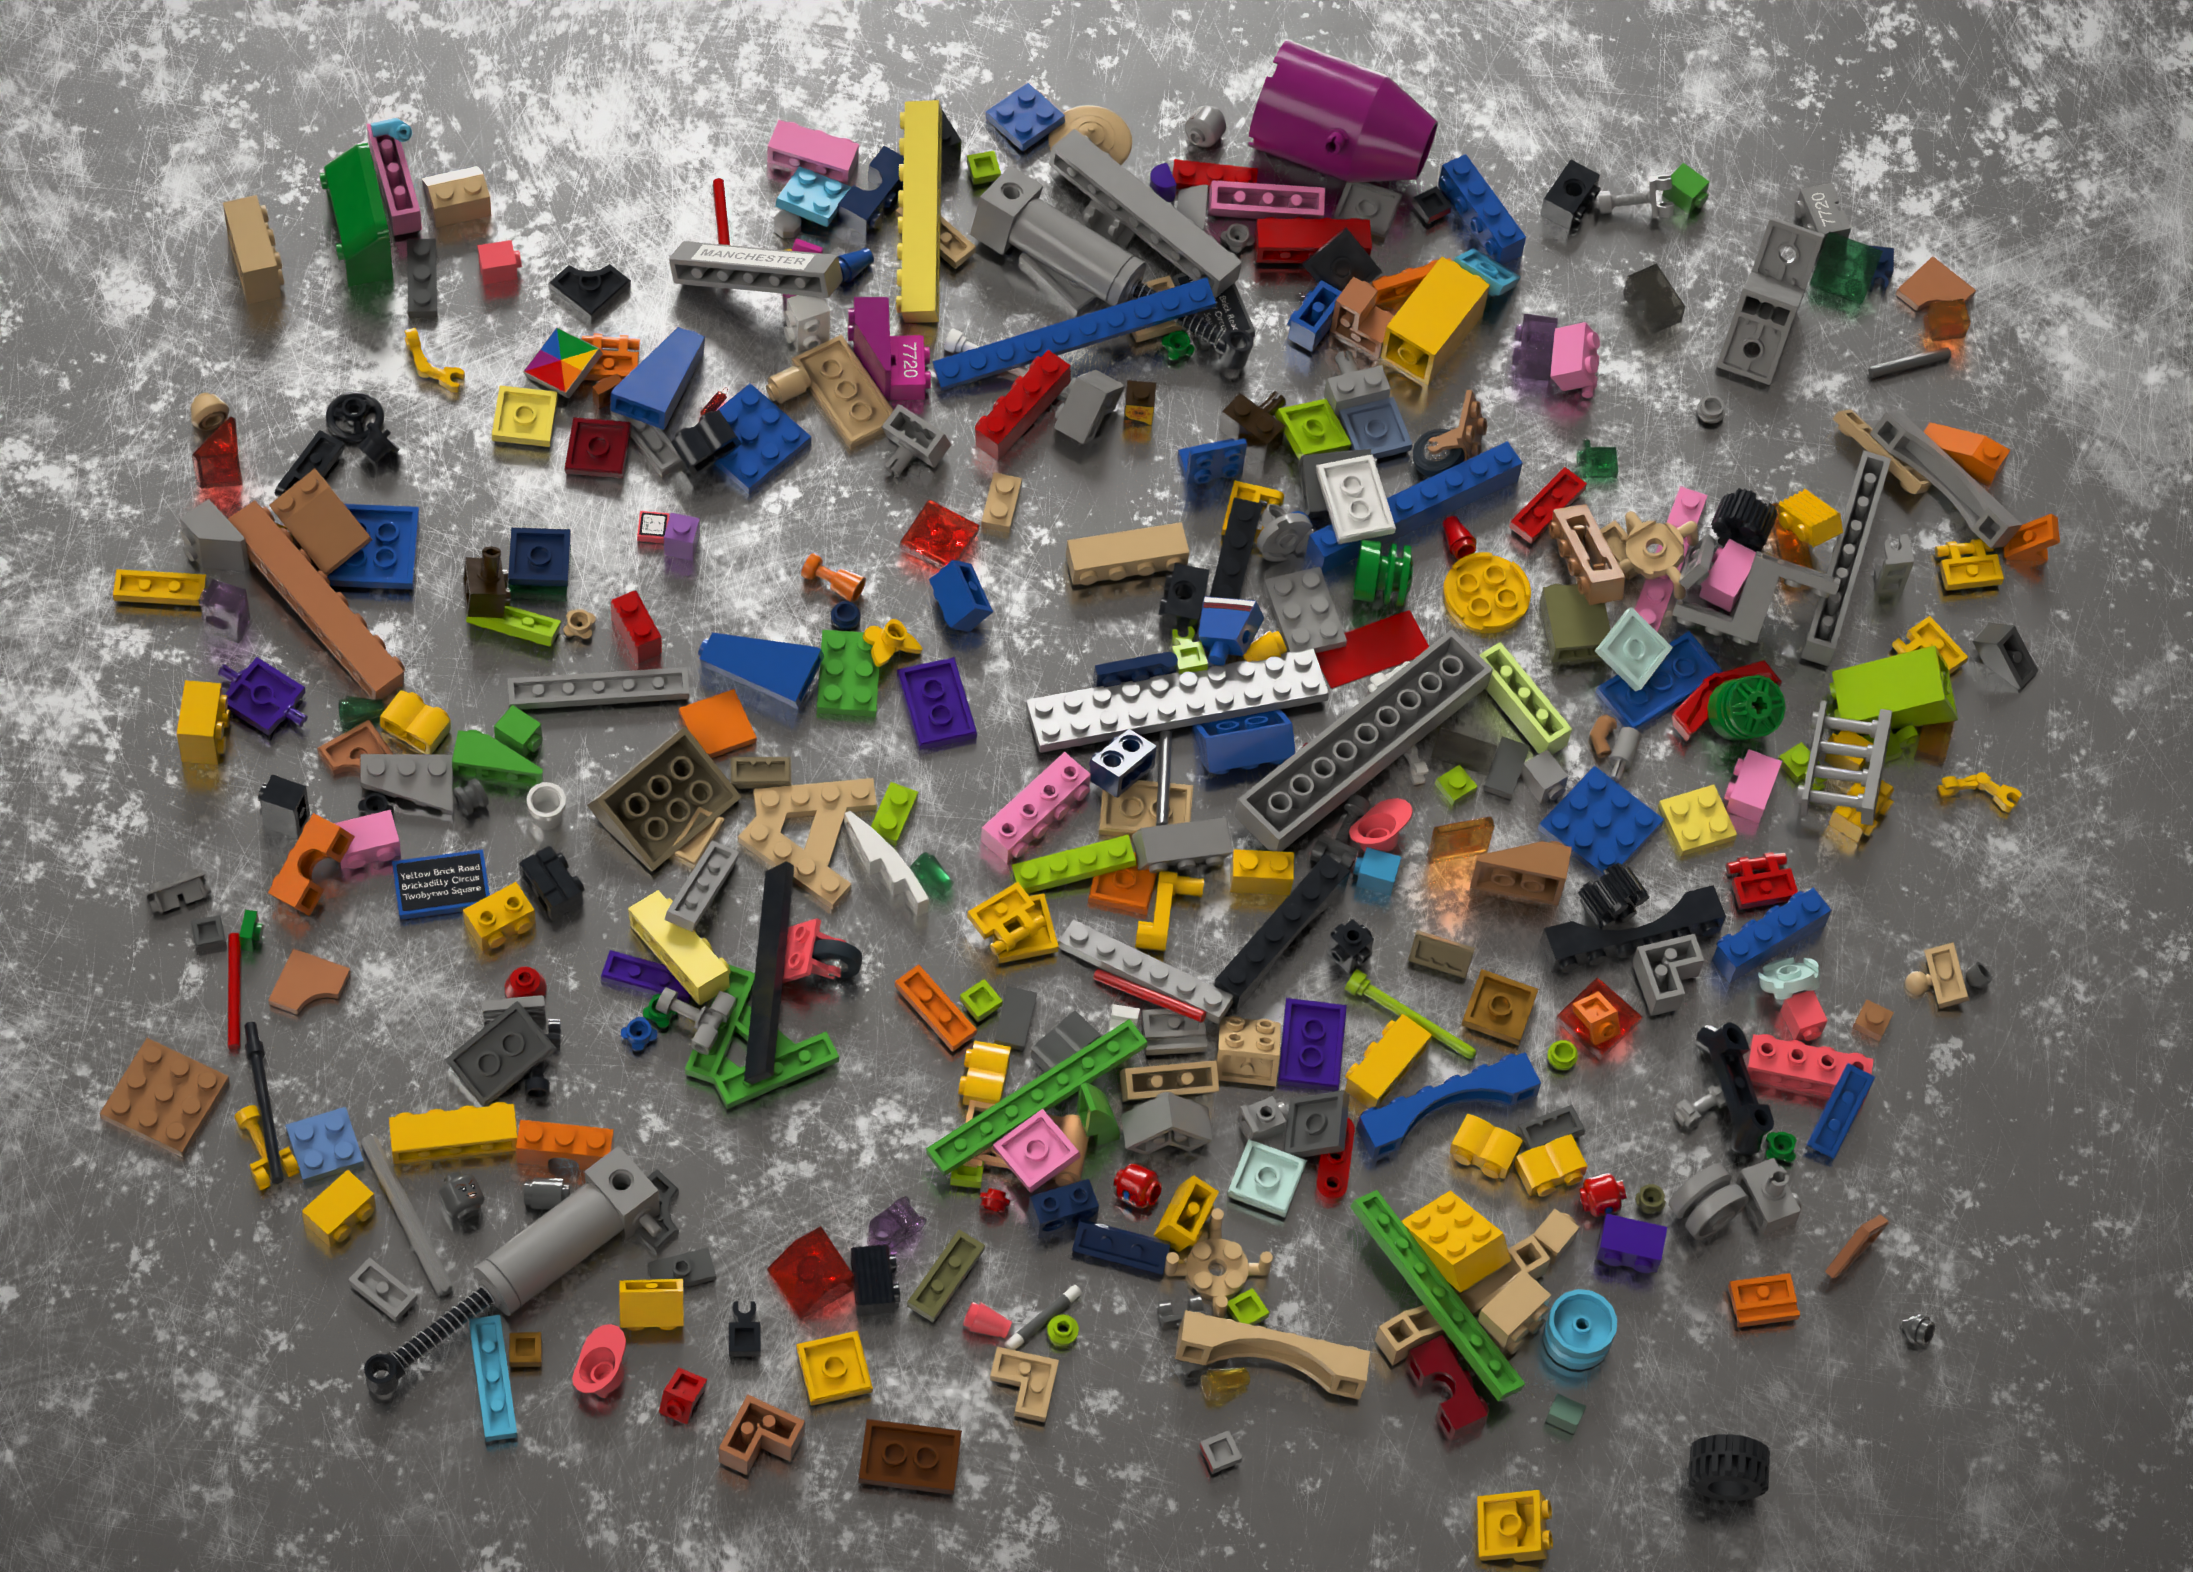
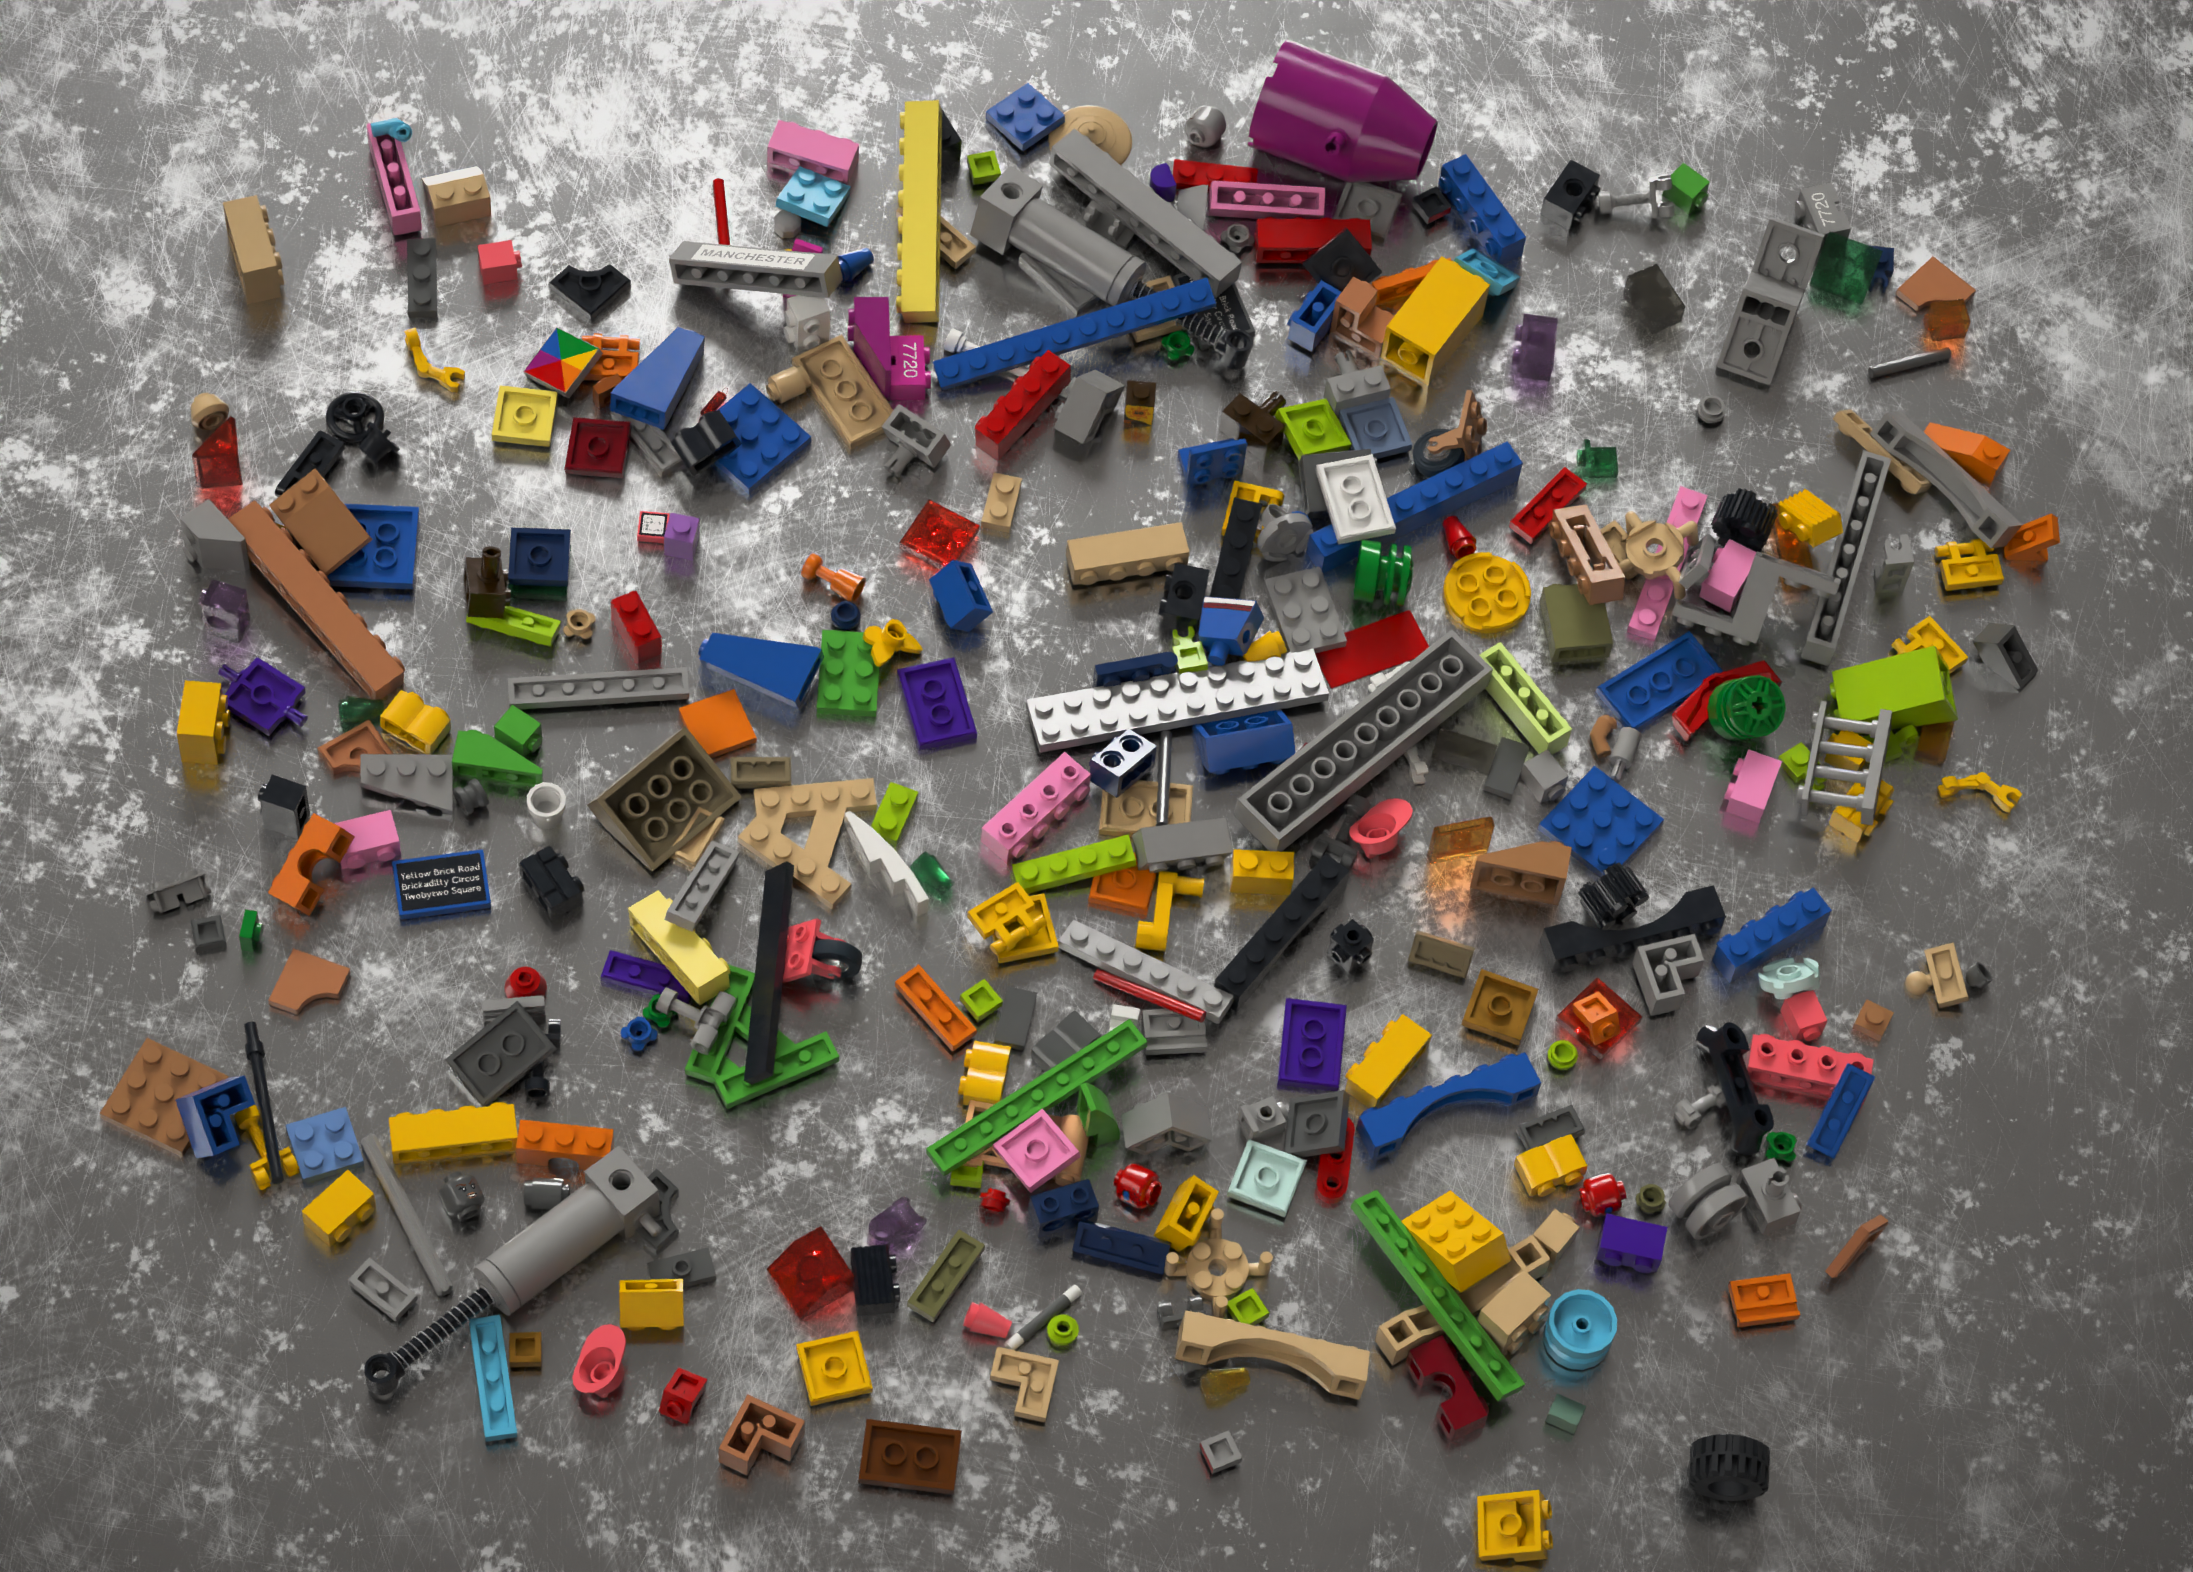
(158, 587): yellow plate -> none
(207, 1115): none -> blue brick
(234, 980): red bar -> none
(359, 216): green windscreen -> none
(374, 800): black plate -> none
(499, 917): yellow brick -> none
(744, 1334): black plate -> none
(864, 208): dark blue arch -> none
(1180, 1079): tan brick -> none
(1248, 1050): tan bracket -> none
(1361, 985): lime piece -> none
(1377, 871): dark azure brick -> none
(1456, 785): lime plate -> none
(1485, 1147): yellow brick -> none
(1575, 358): bright pink brick -> none
(1633, 649): light aqua plate -> none
(1697, 820): light yellow plate -> none
(1762, 888): red plate -> none
(1919, 1329): dark grey plate -> none

